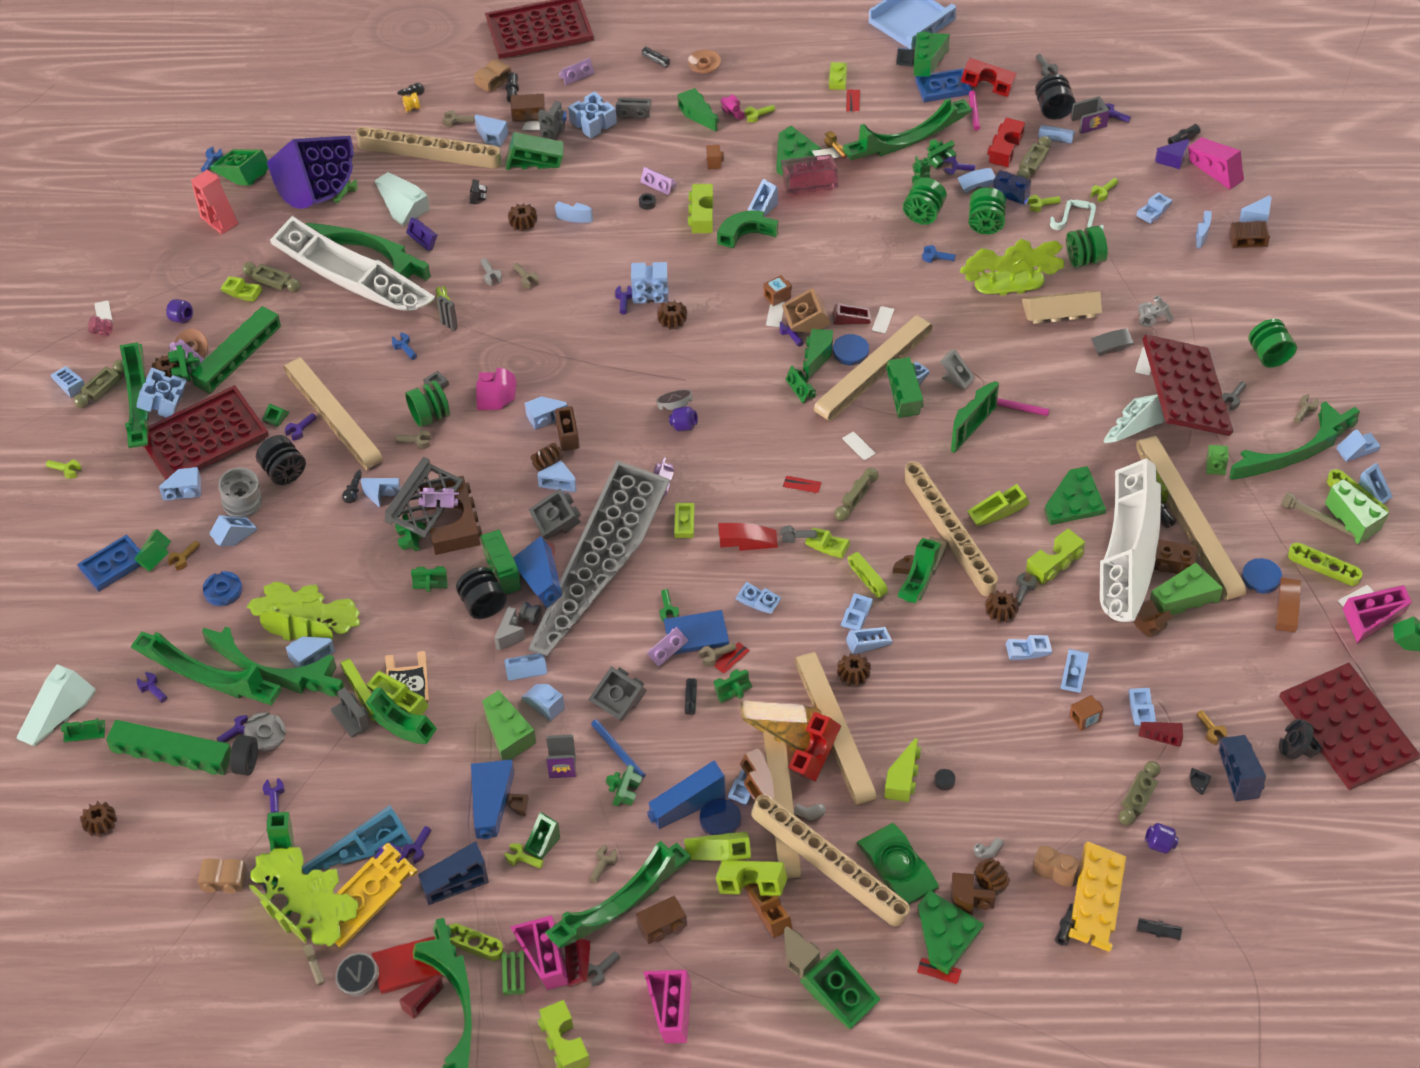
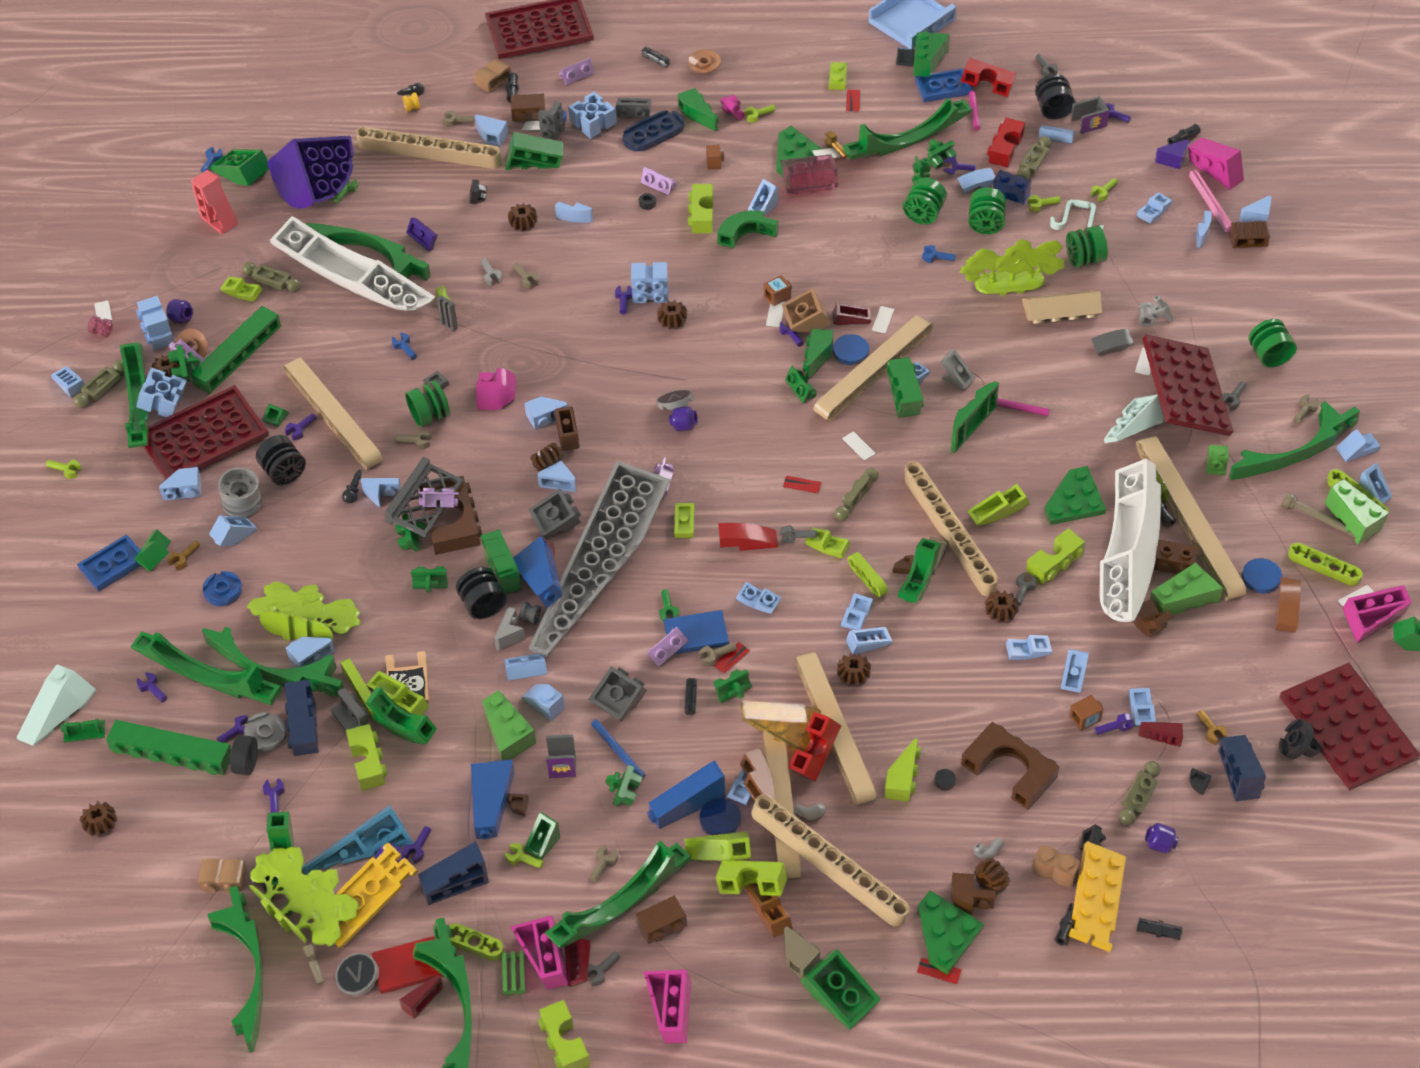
(154, 323): none -> light blue brick
(239, 925): none -> green slope
(301, 718): none -> dark blue wedge
(362, 743): none -> lime arch
(402, 198): light aqua wedge -> none
(653, 130): none -> dark blue tile
(898, 863): green slope -> none
(998, 742): none -> reddish brown arch
(1093, 835): none -> black tile
(1123, 722): none -> dark purple bar
(1210, 199): none -> bright pink axle

